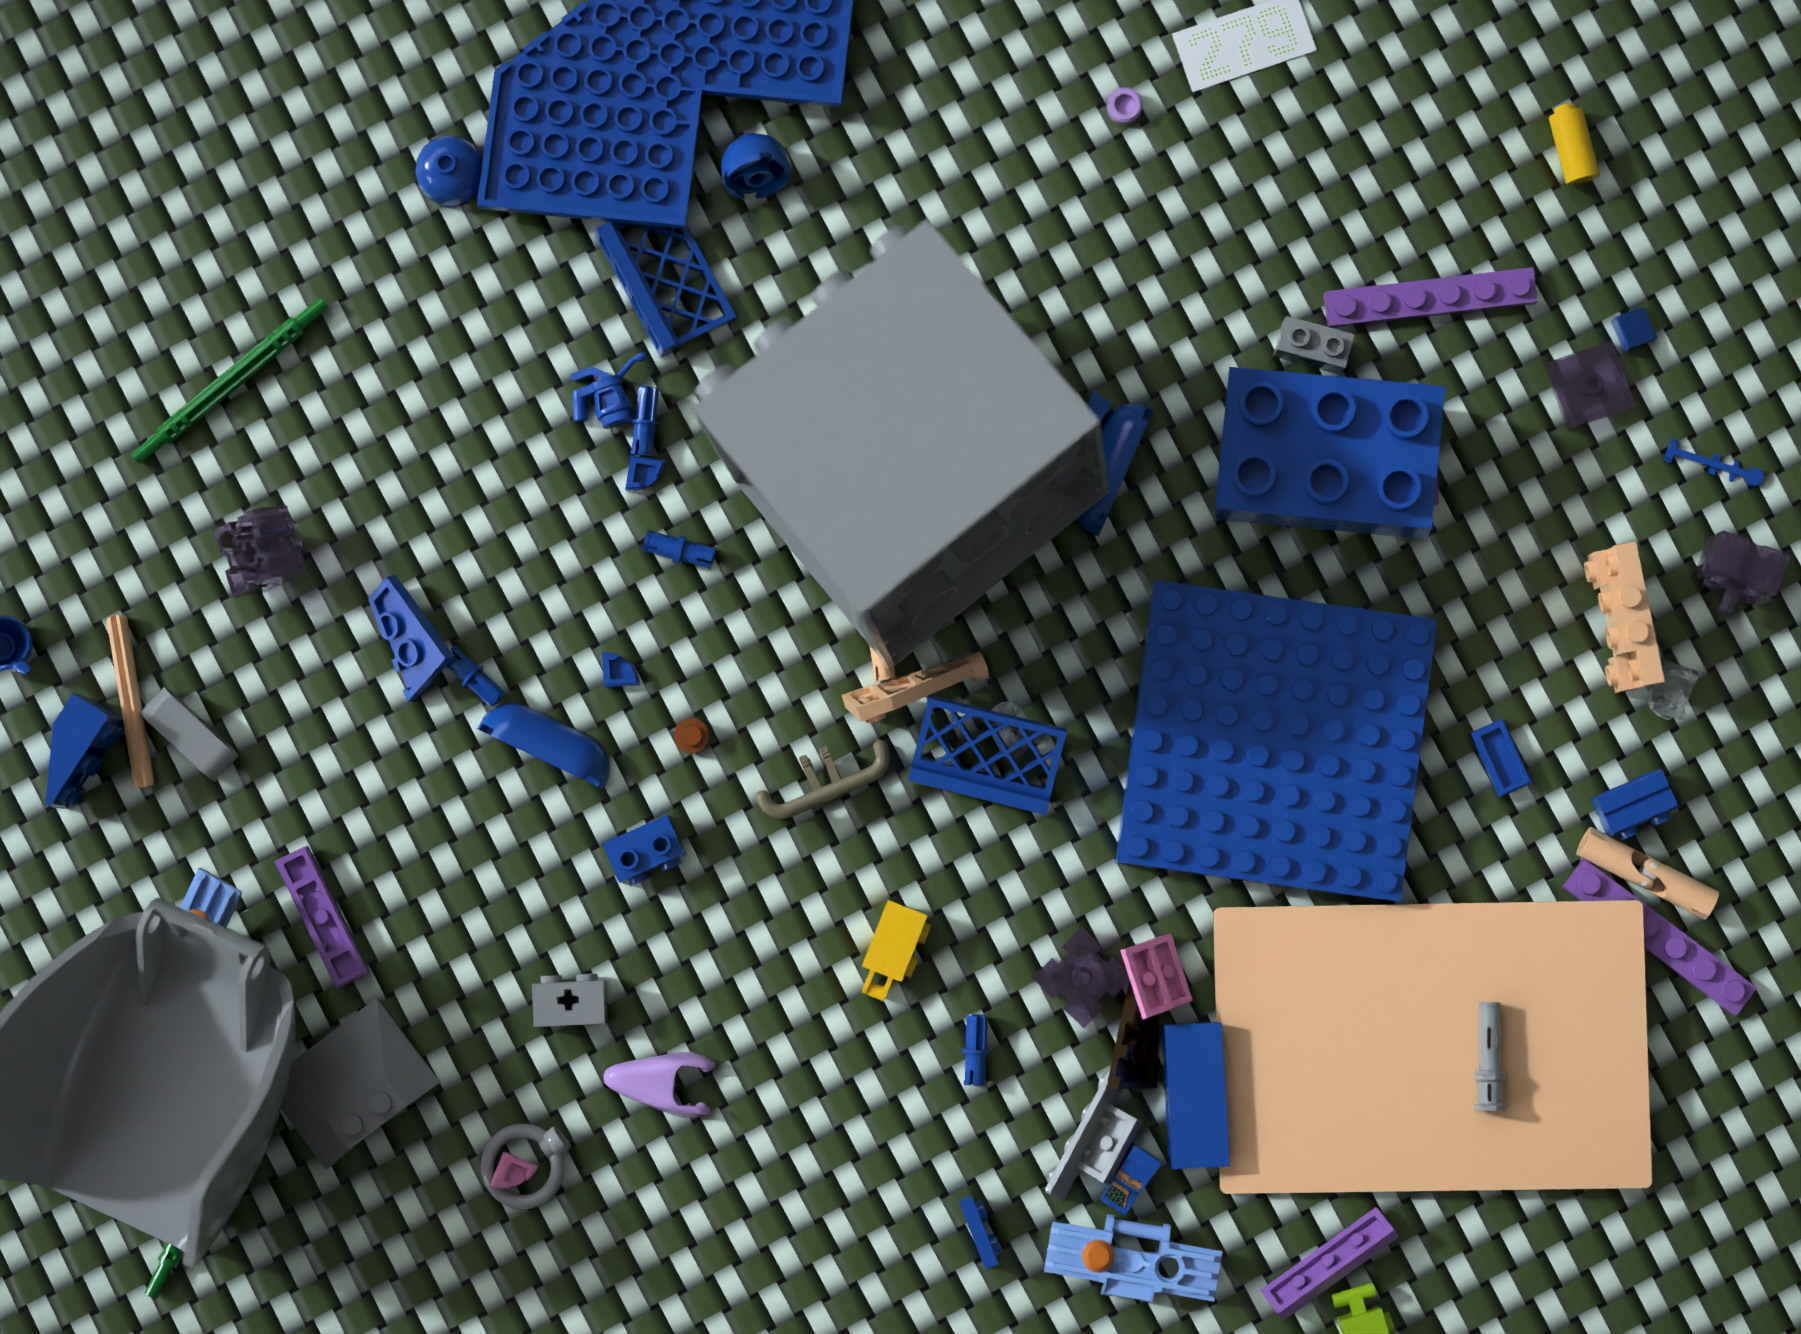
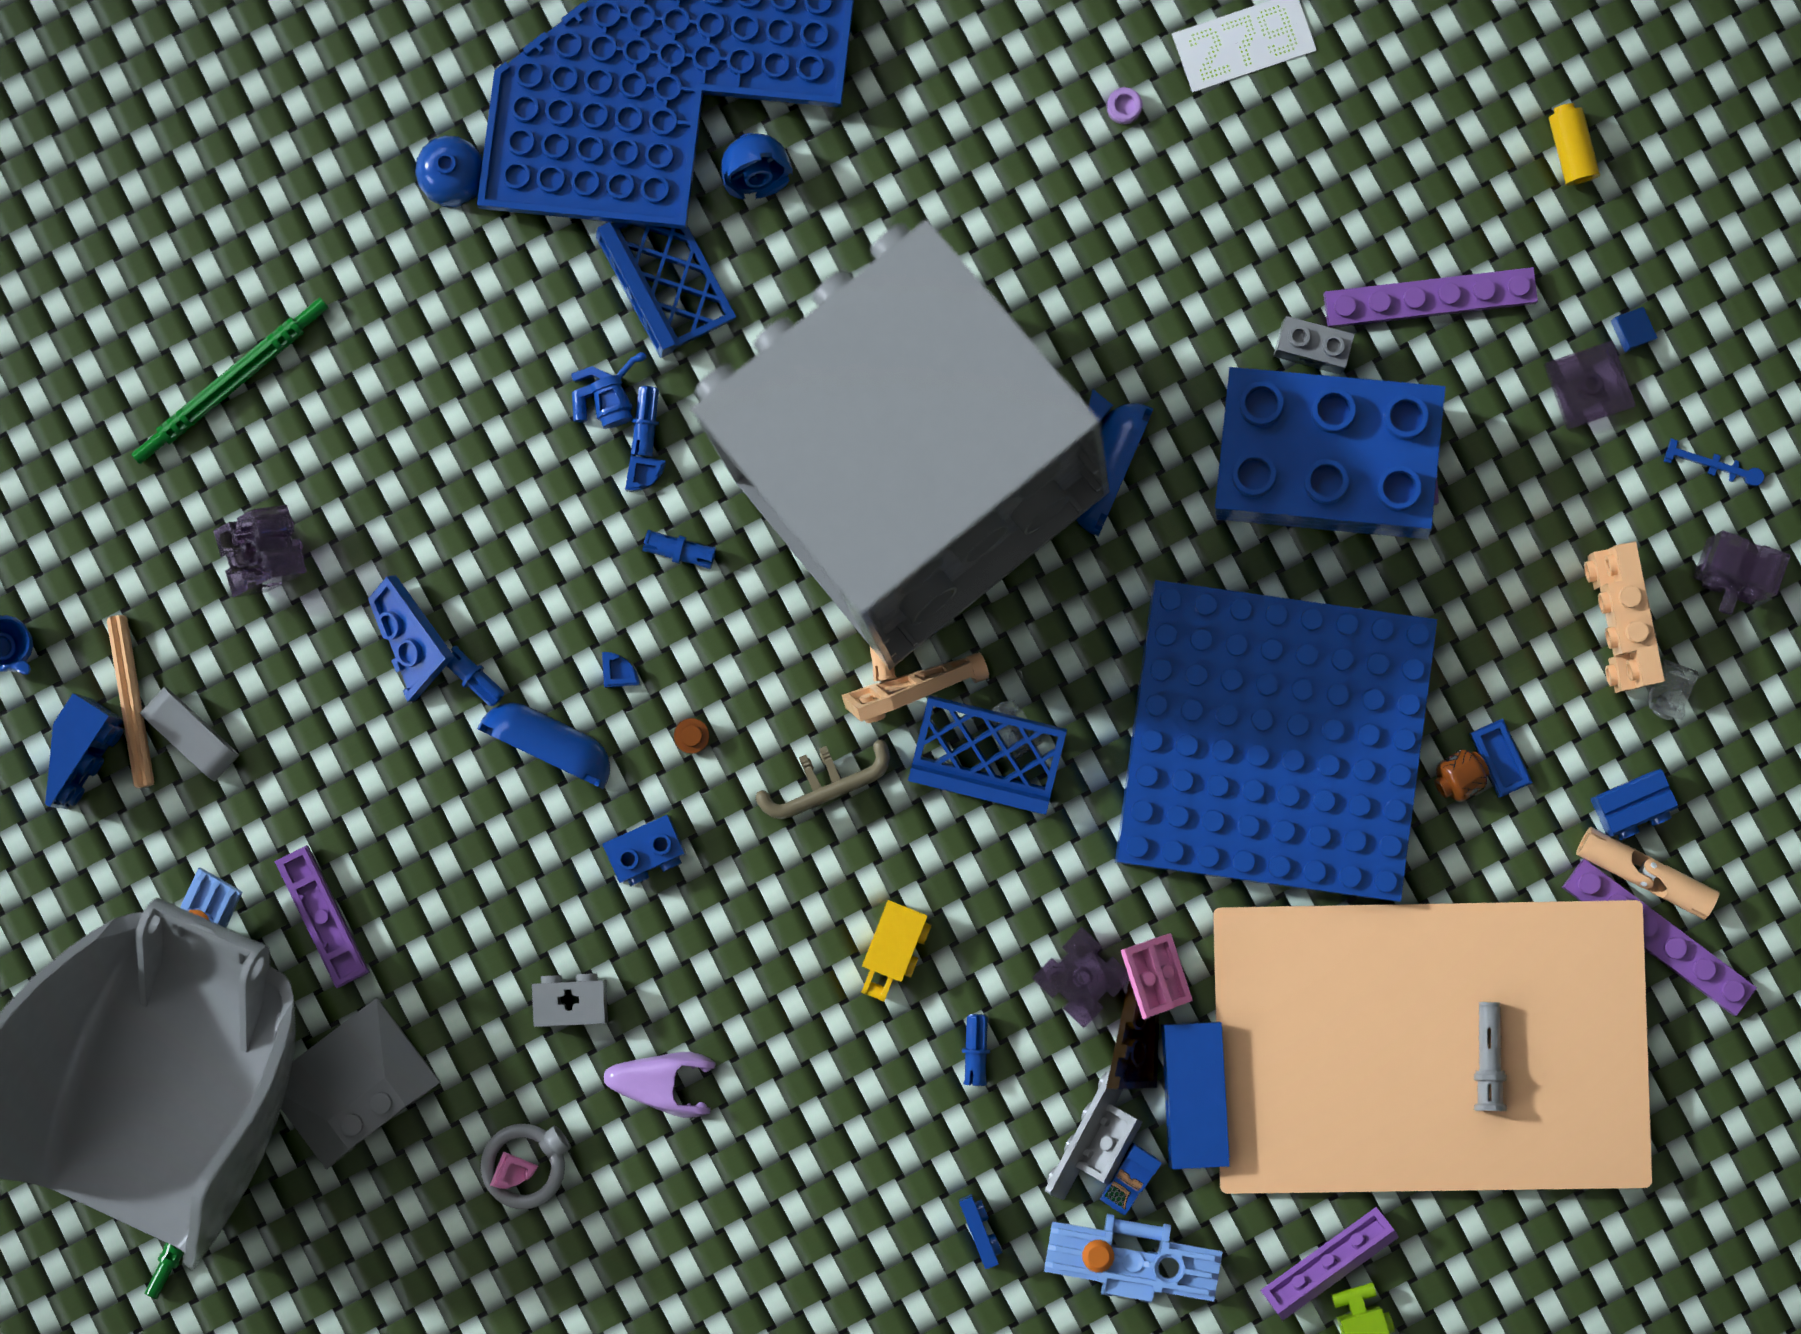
(1461, 775): none -> dark orange head

